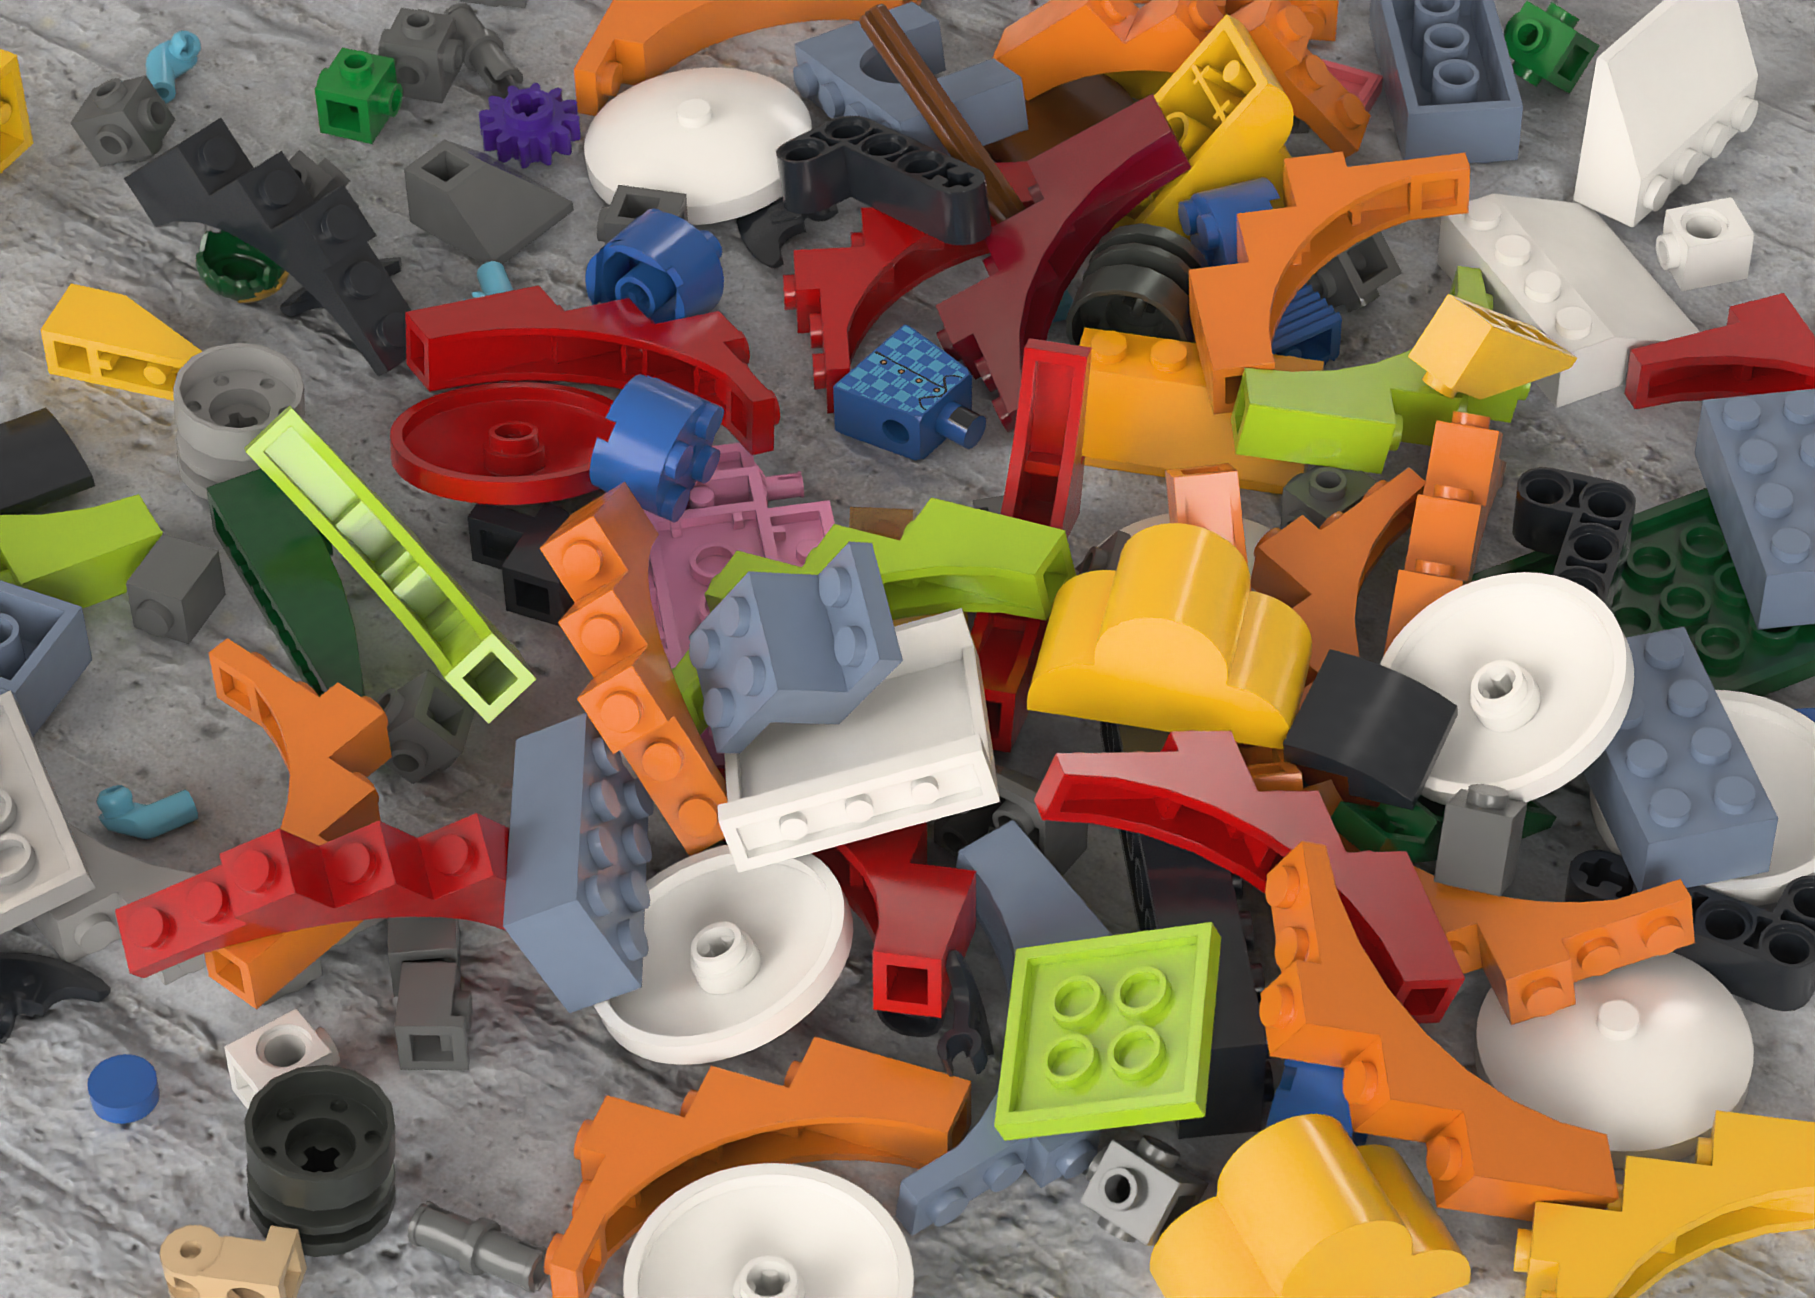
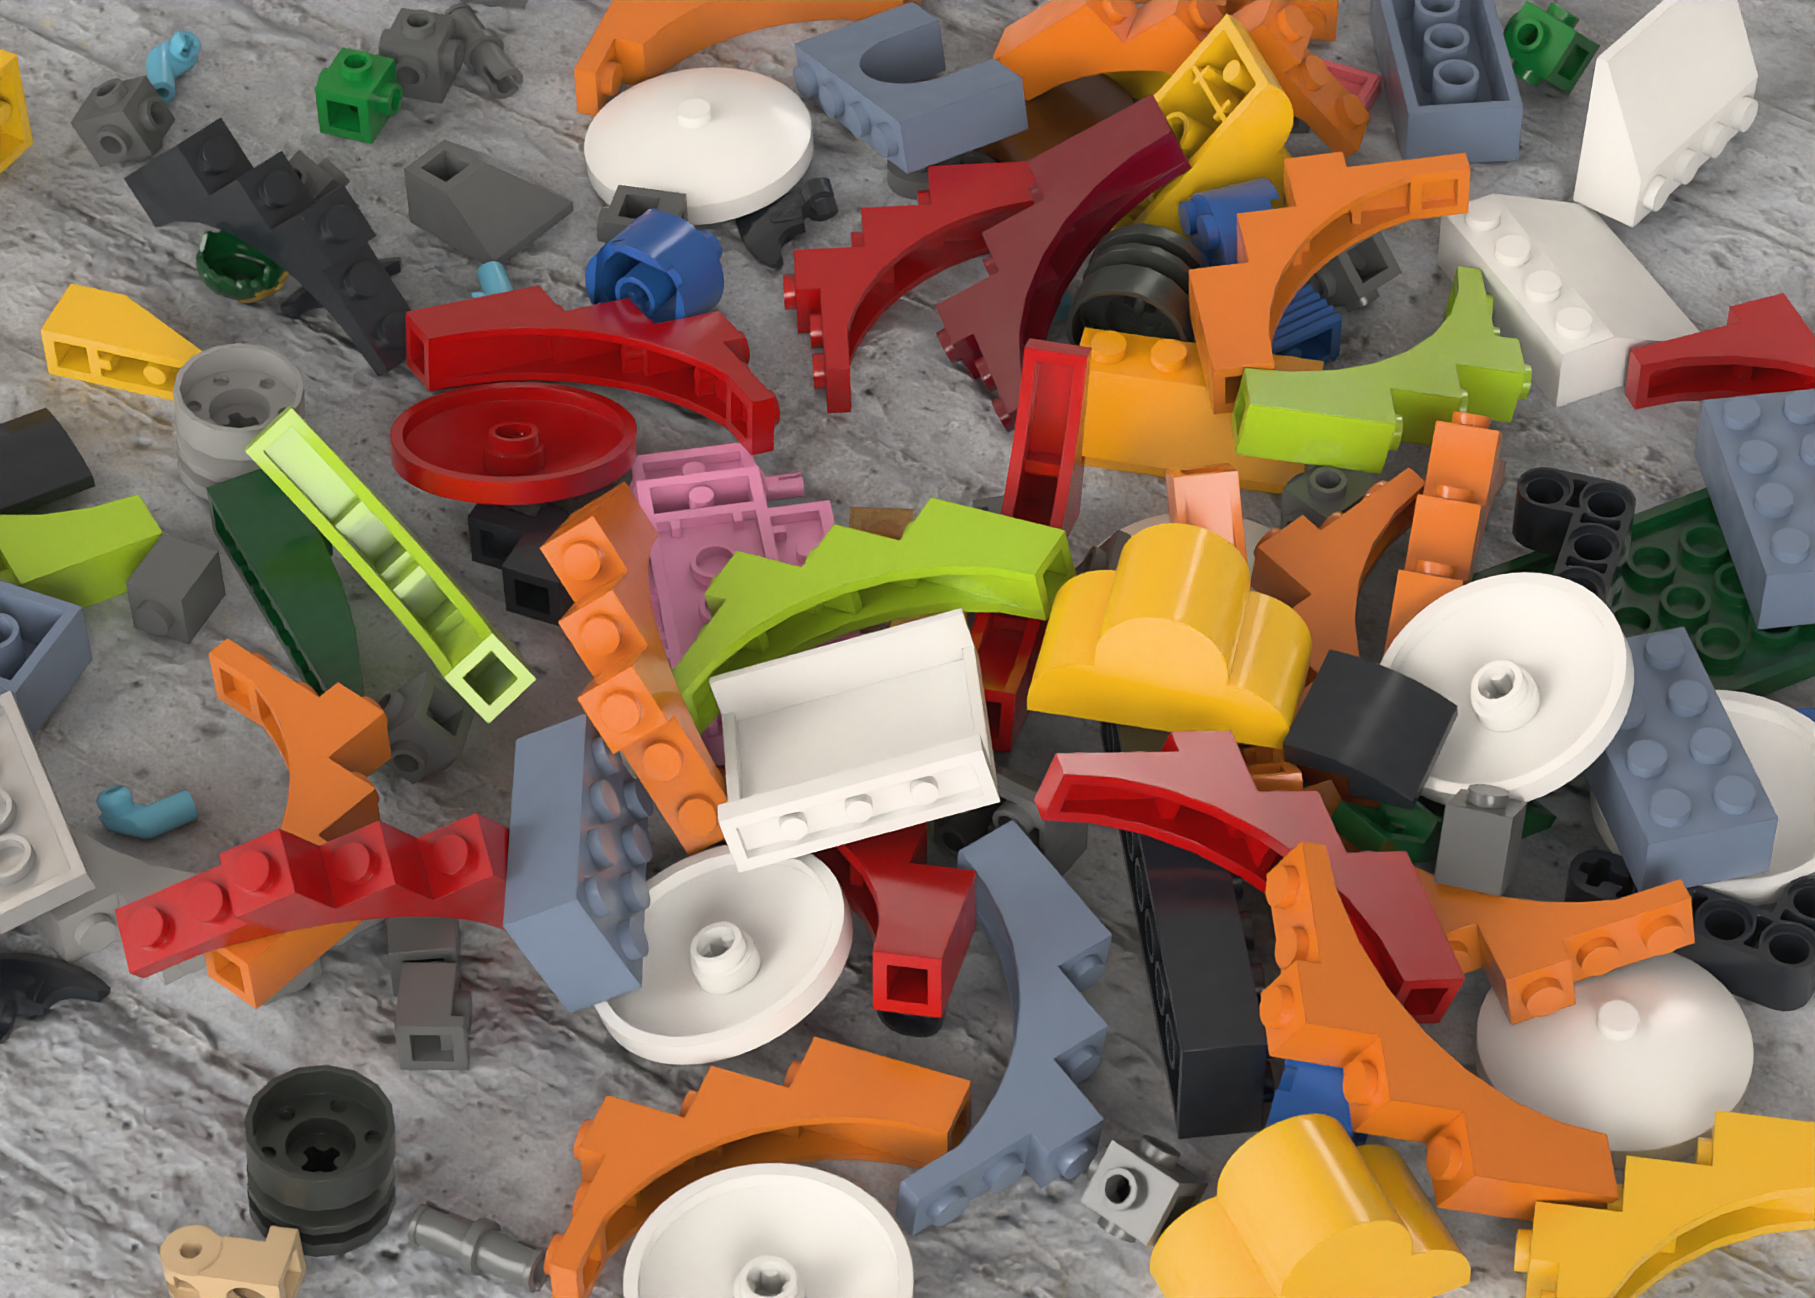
(123, 1089): blue tile -> none
(275, 1050): white brick -> none
(530, 125): dark purple gear -> none
(658, 445): blue brick -> none
(794, 648): sand blue bracket -> none
(887, 173): black beam -> none
(908, 398): torso -> none
(938, 108): reddish brown axle -> none
(970, 1022): black piece -> none
(1109, 1032): lime plate -> none
(1484, 351): yellow slope -> none
(1705, 244): white brick -> none

